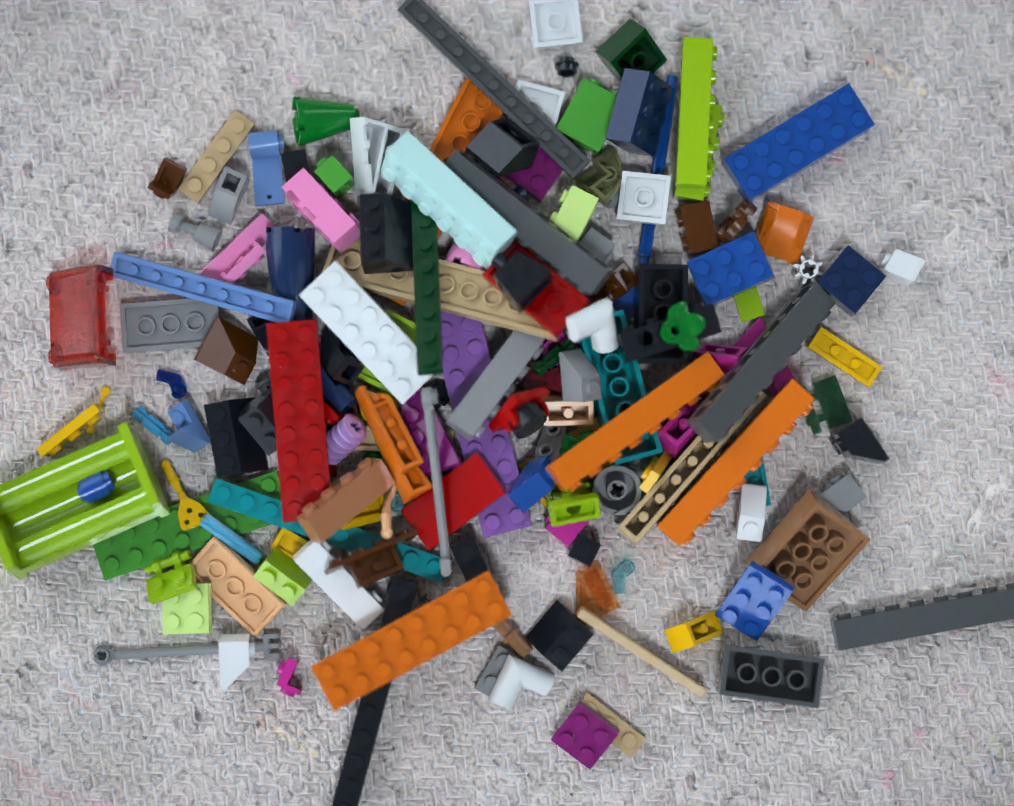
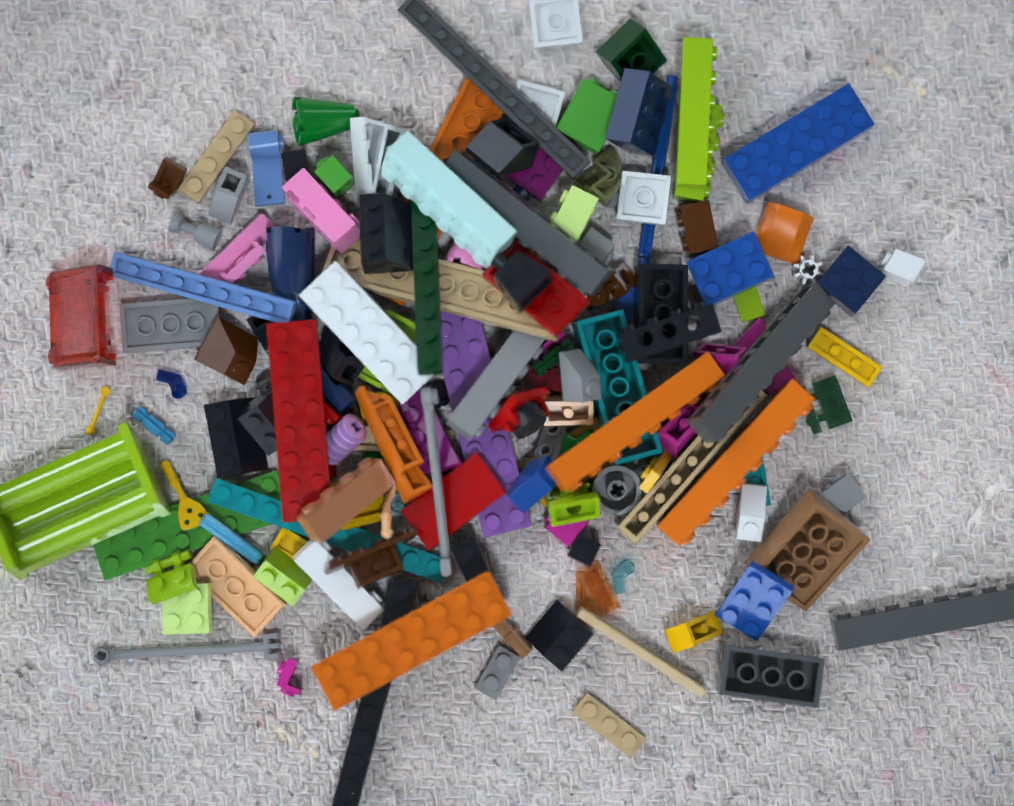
(71, 431): yellow plate -> none
(95, 487): blue brick -> none
(190, 431): medium blue slope -> none
(234, 656): white slope -> none
(519, 674): white brick -> none
(566, 67): black plate -> none
(585, 735): magenta plate -> none
(597, 322): white brick -> none
(686, 327): green plate -> none
(731, 226): reddish brown plate -> none
(859, 443): black slope -> none

